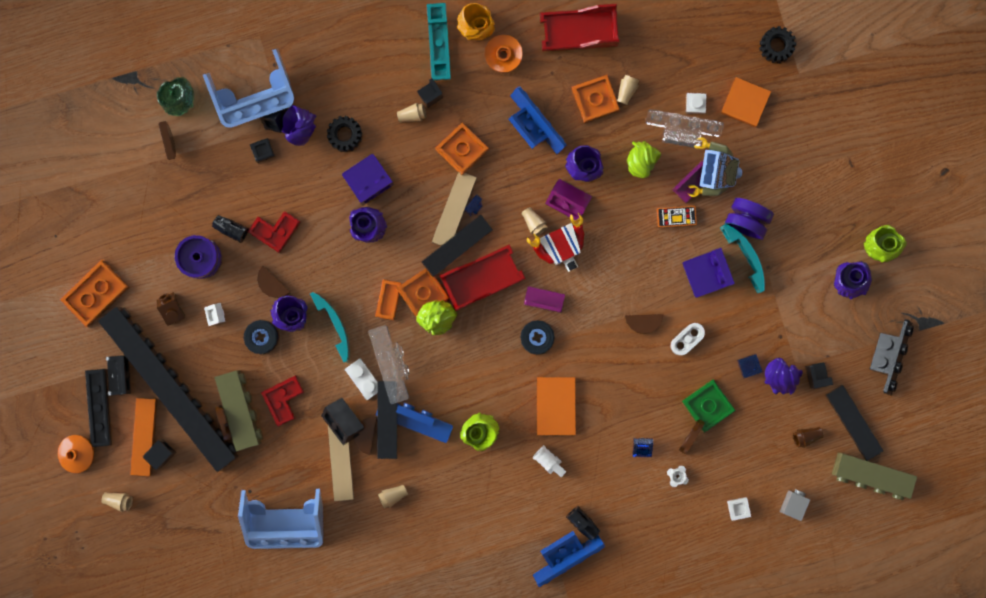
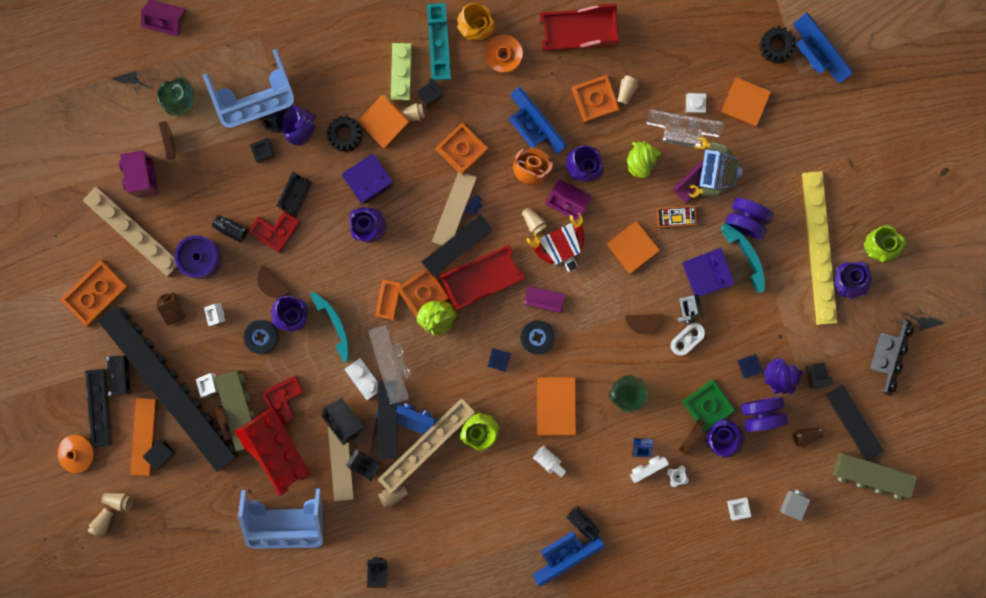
(101, 523): none -> tan cone
(131, 231): none -> tan plate
(138, 173): none -> magenta brick
(162, 17): none -> magenta panel
(207, 385): none -> white plate
(273, 448): none -> red piece
(294, 194): none -> black hinge
(363, 465): none -> black bracket
(377, 573): none -> black bracket
(383, 121): none -> orange tile
(401, 72): none -> yellowish green plate
(426, 445): none -> tan plate
(499, 359): none -> clear blue plate
(532, 166): none -> orange cylinder
(628, 393): none -> clear green hair
(632, 247): none -> orange tile
(641, 472): none -> white plate
(690, 309): none -> bracket
(725, 438): none -> dark purple hair
(764, 414): none -> dark purple wheel
(819, 248): none -> light yellow plate
(820, 50): none -> blue bracket

